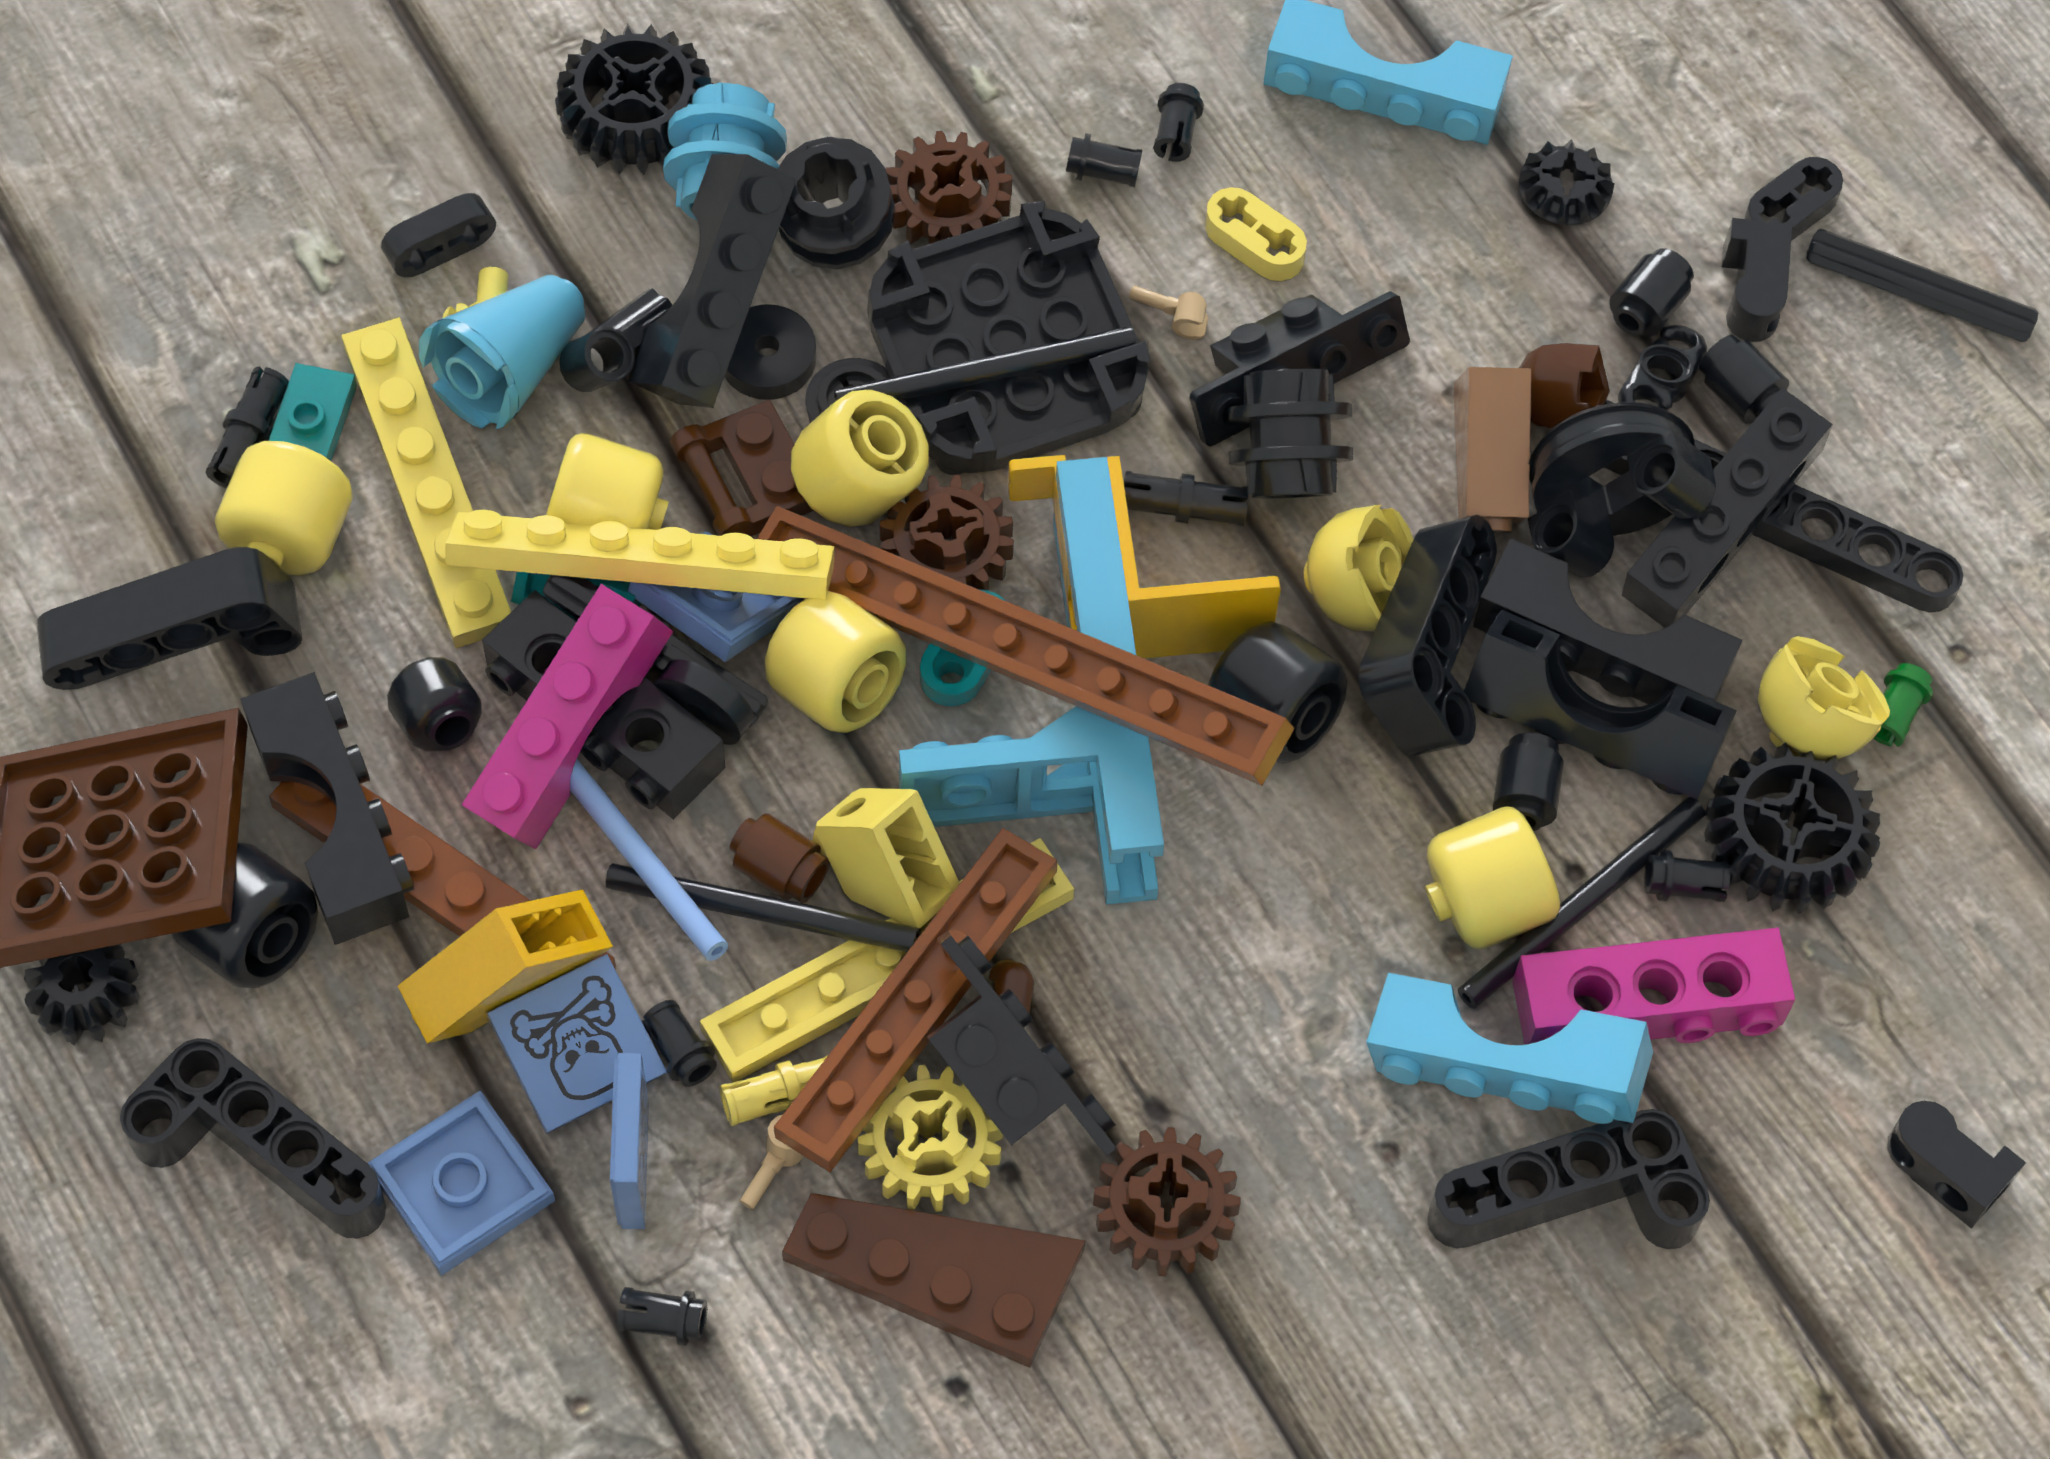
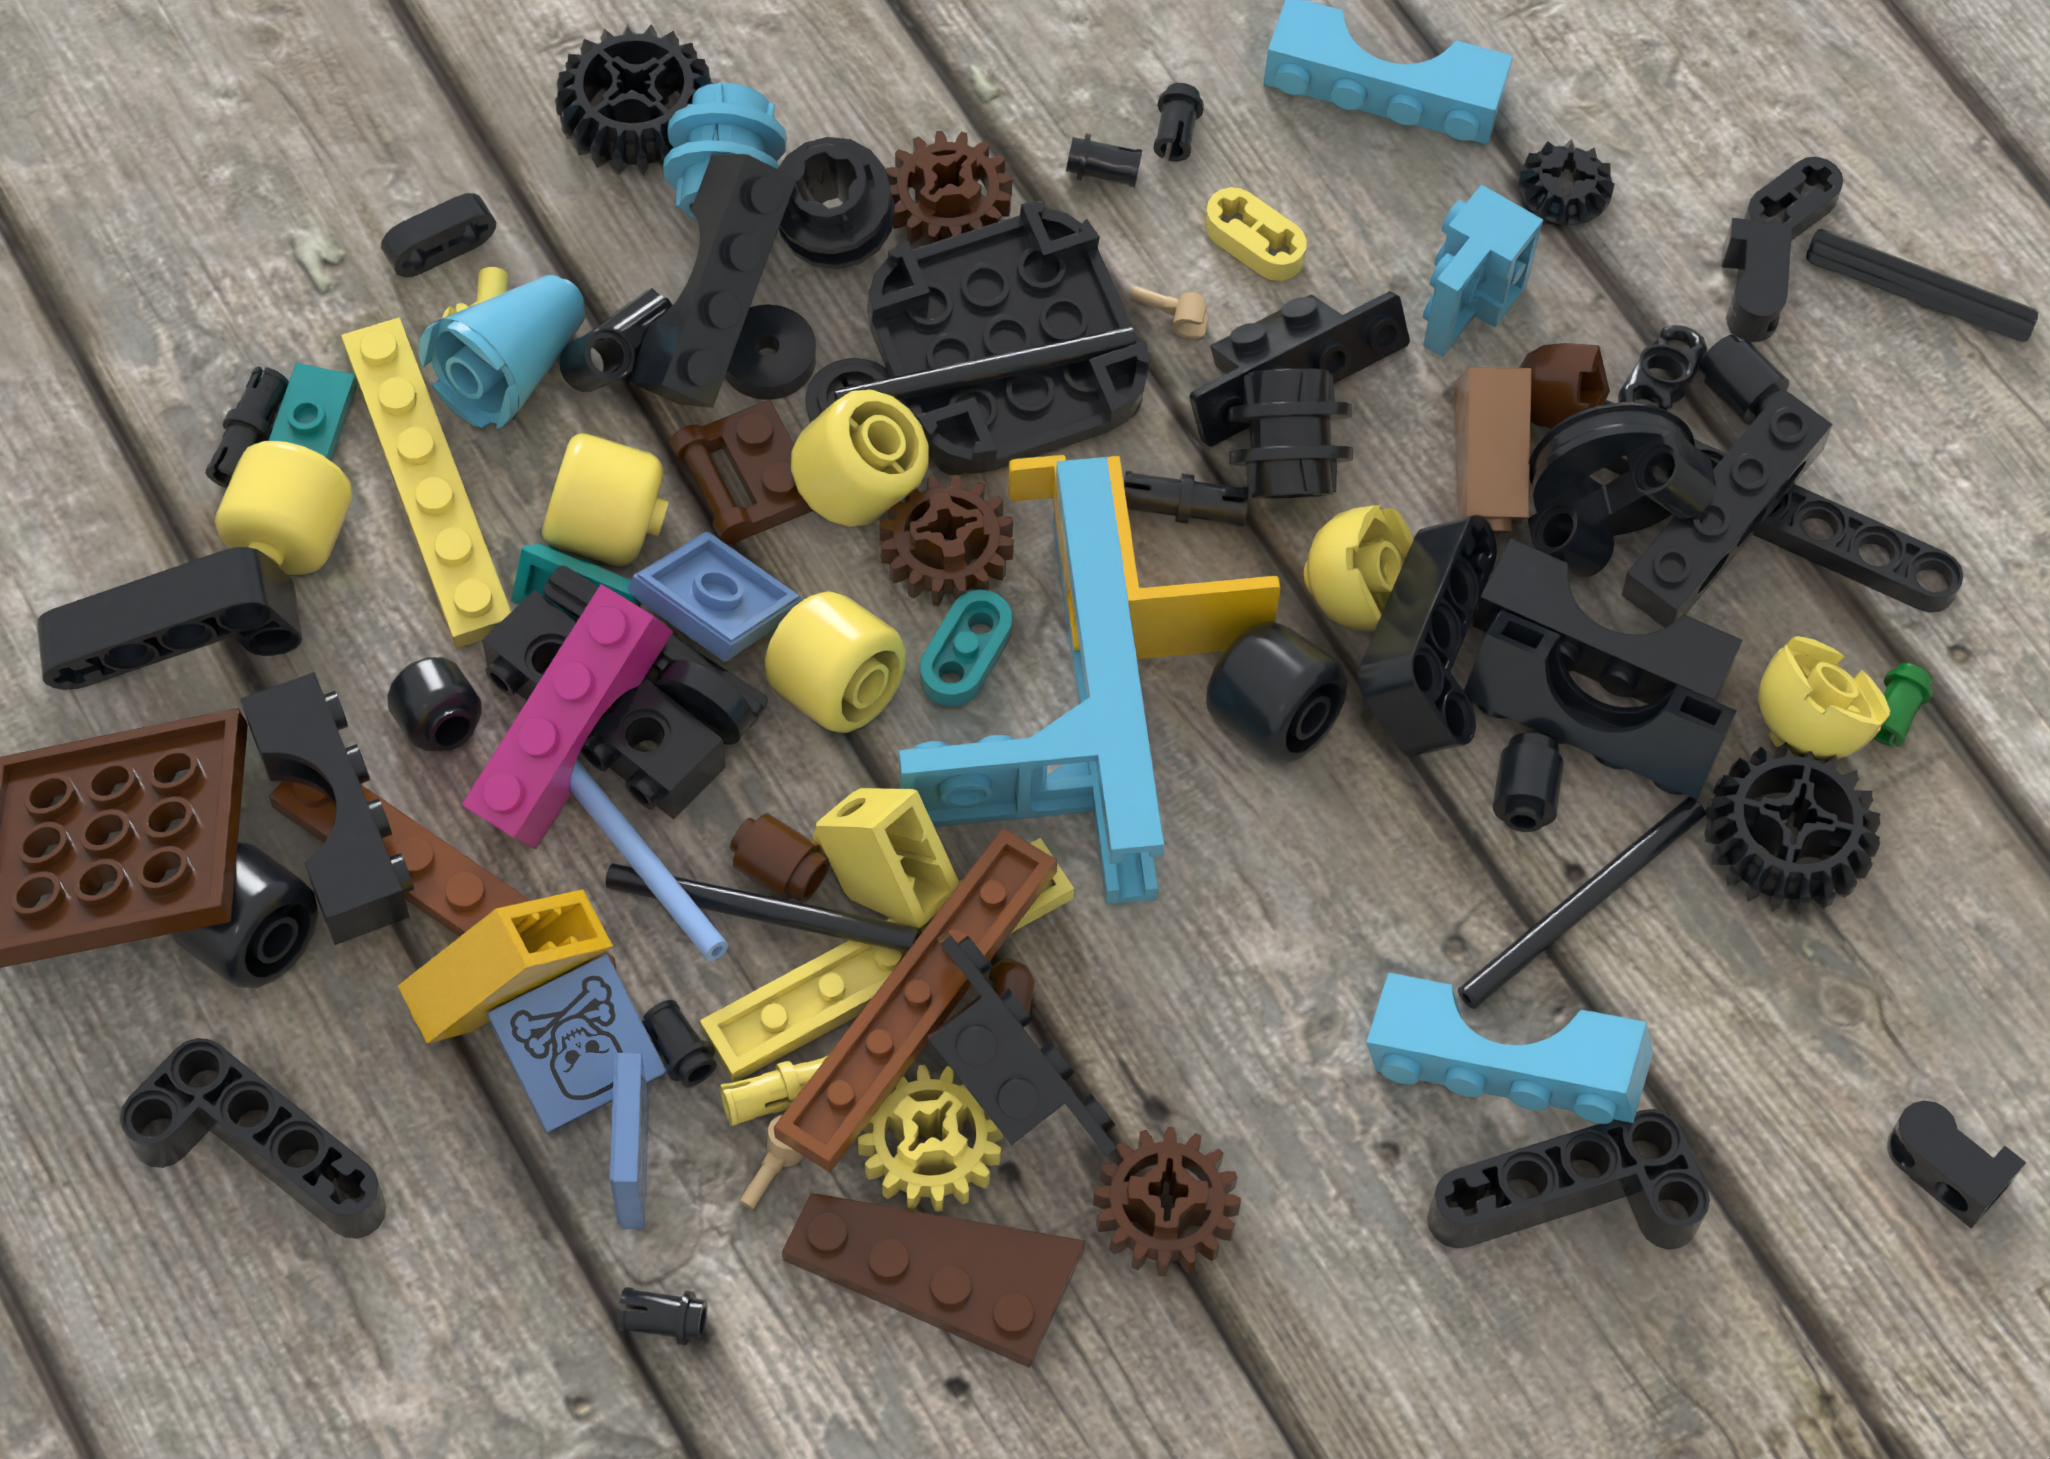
(86, 1009): black gear -> none
(461, 1182): medium blue tile -> none
(640, 555): light yellow plate -> none
(1048, 654): dark orange plate -> none
(1479, 265): none -> medium azure brick
(1491, 879): light yellow head -> none
(1652, 293): black brick -> none
(1686, 877): black pin -> none
(1745, 962): dark pink brick -> none

